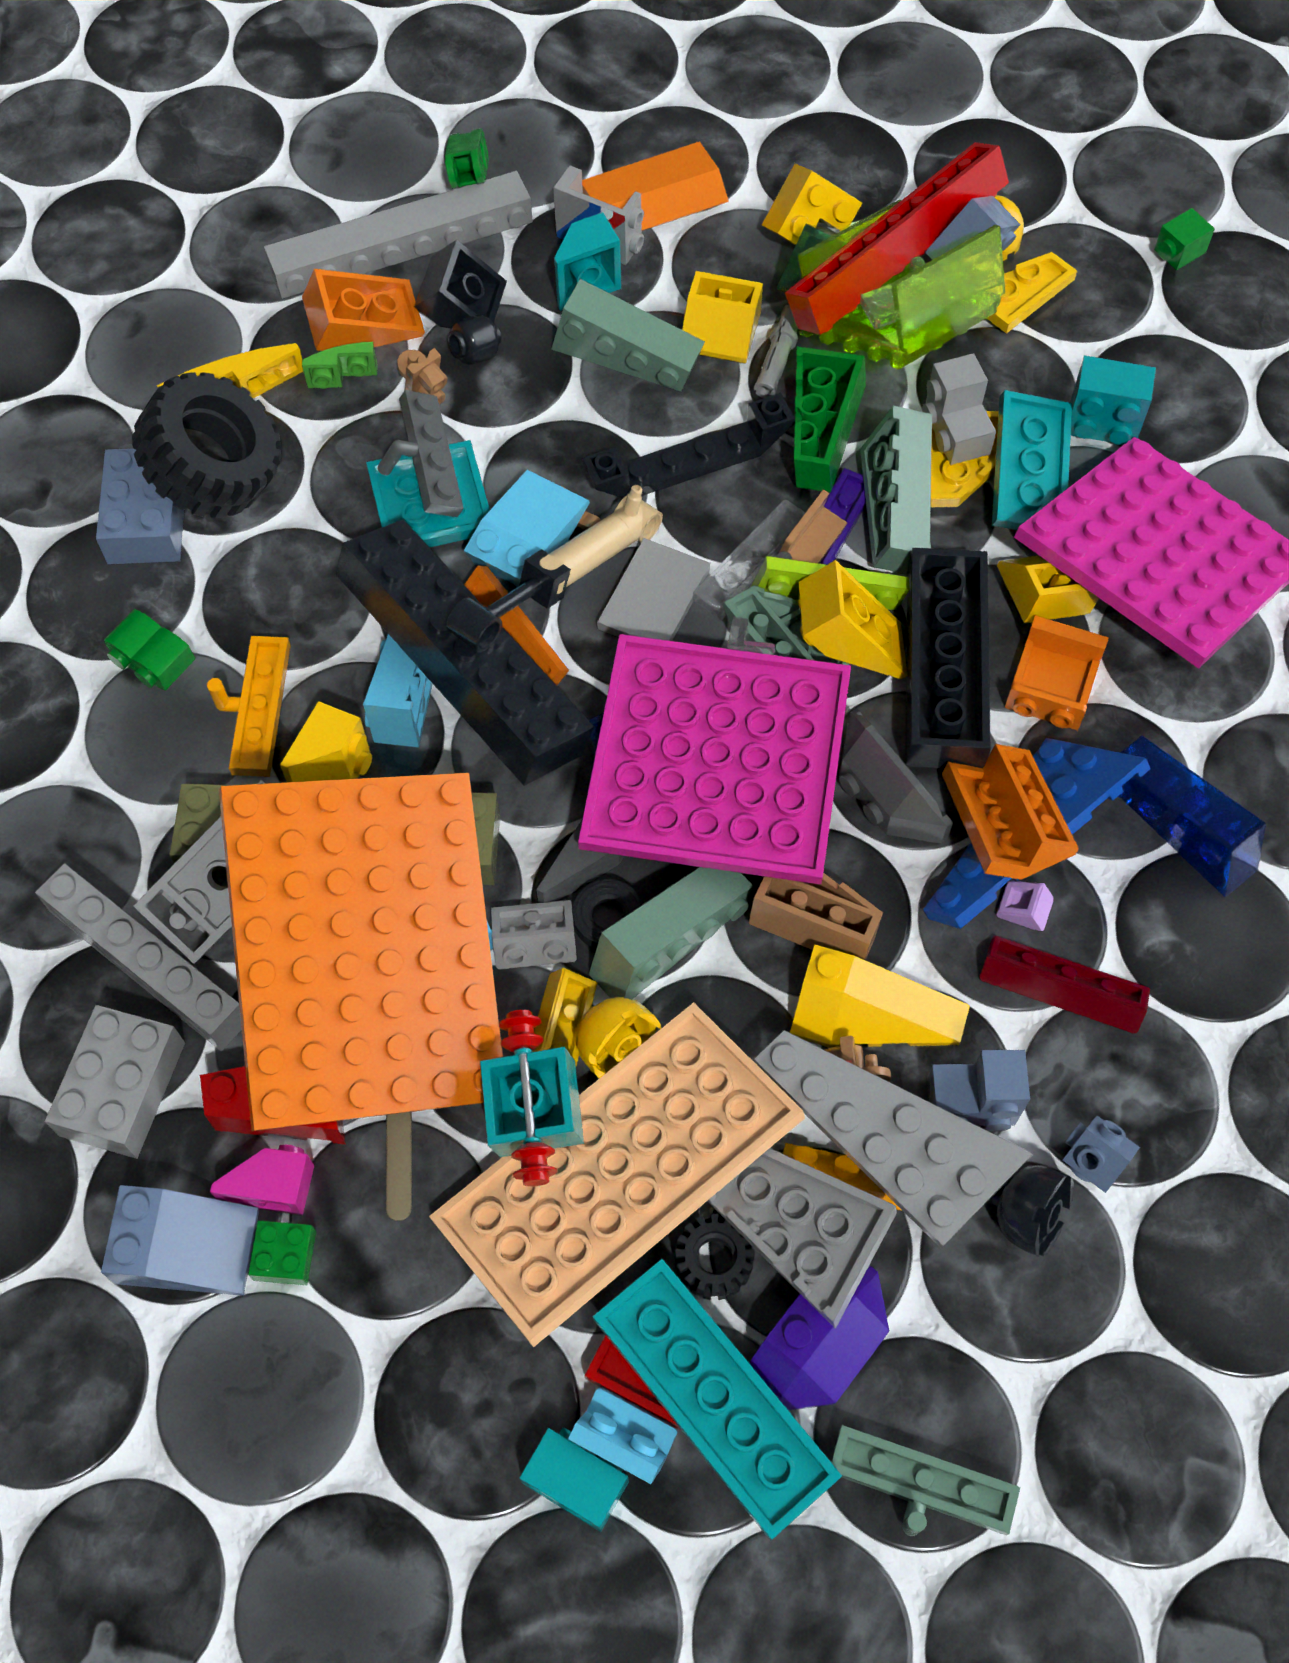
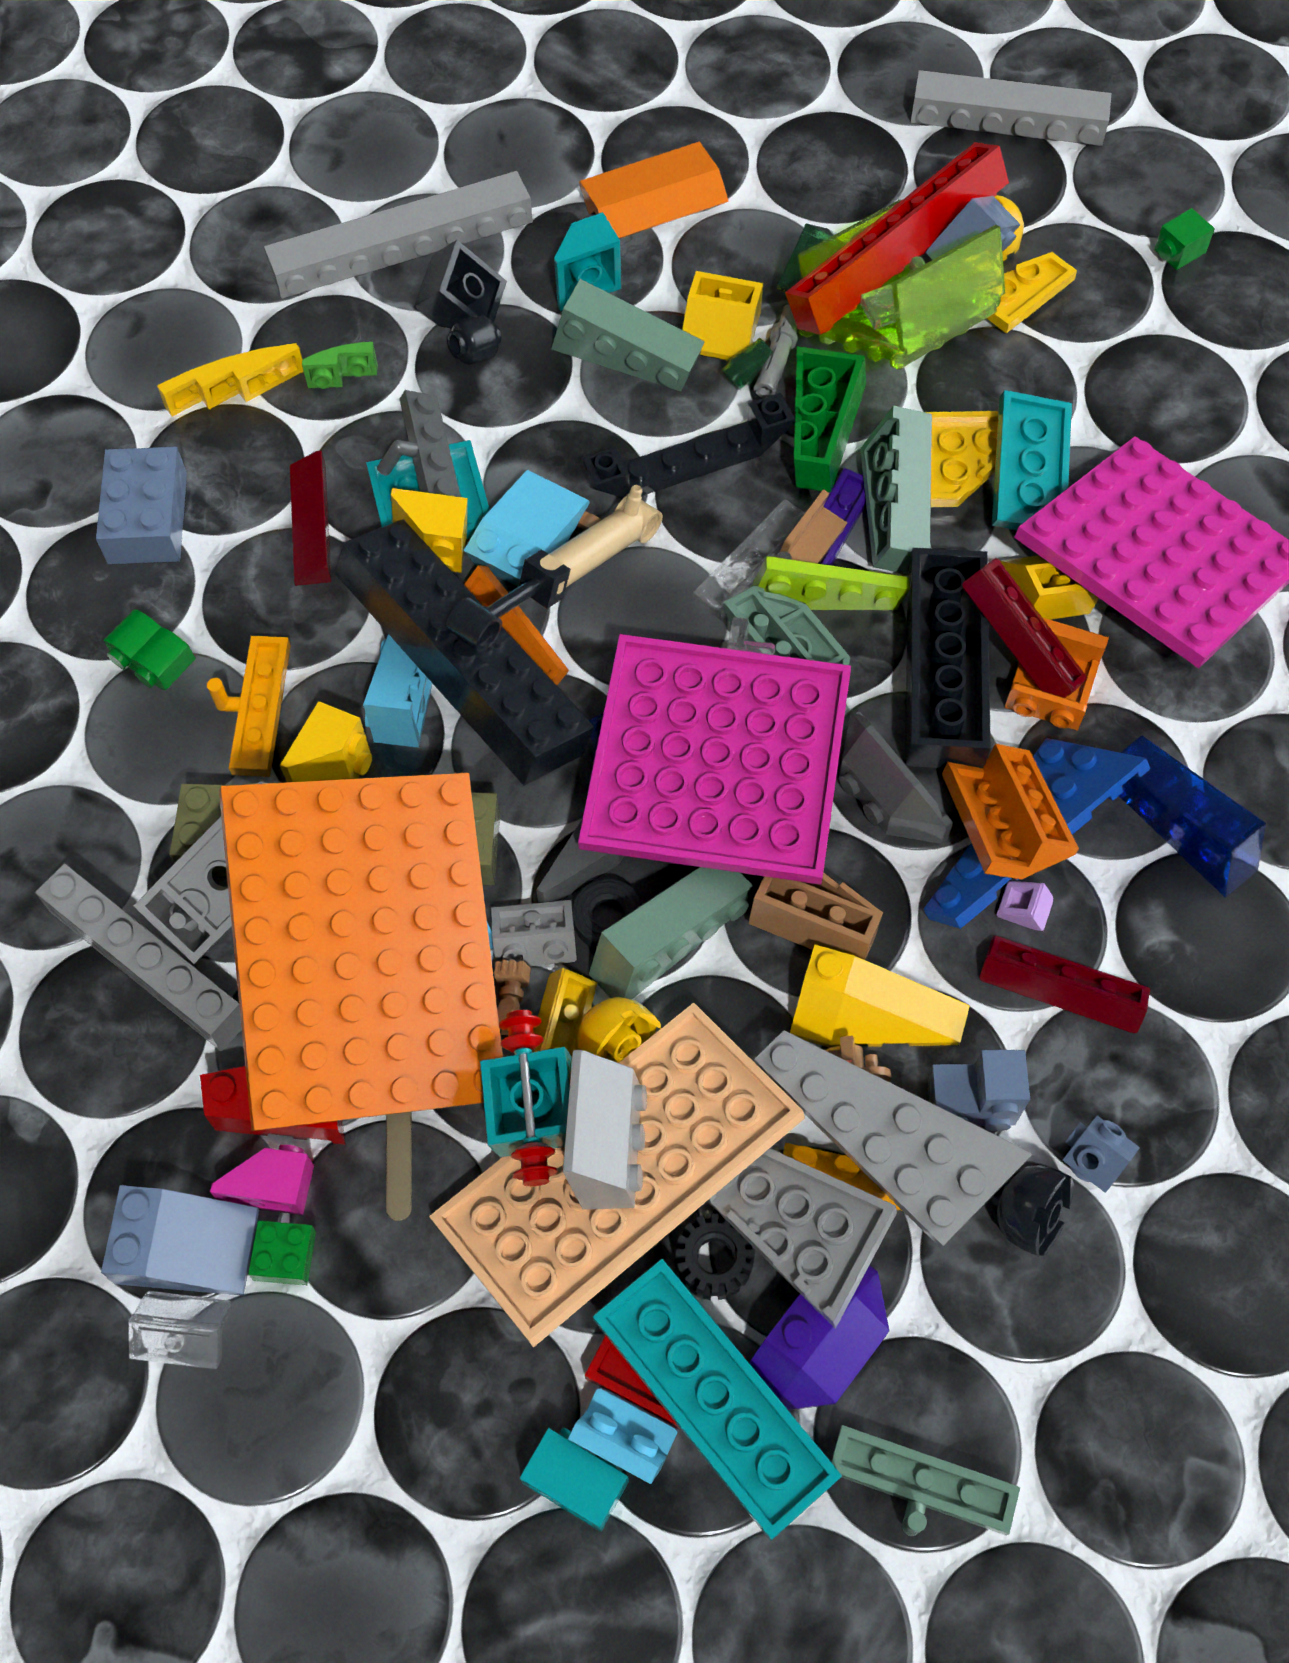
(115, 1081): light grey brick -> none
(178, 1329): none -> clear panel
(187, 473): black tyre -> none
(310, 520): none -> dark red slope
(360, 308): orange slope -> none
(422, 373): medium nougat hips -> none
(436, 520): none -> yellow slope
(466, 158): green piece -> none
(512, 977): none -> medium nougat piece
(573, 206): light grey panel -> none
(604, 1132): none -> slope
(654, 593): light grey tile -> none
(747, 363): none -> clear green cone
(807, 200): yellow brick -> none
(850, 622): yellow slope -> none
(957, 409): light grey brick -> none
(1011, 108): none -> light grey brick
(1024, 630): none -> dark red slope
(1111, 400): teal brick -> none

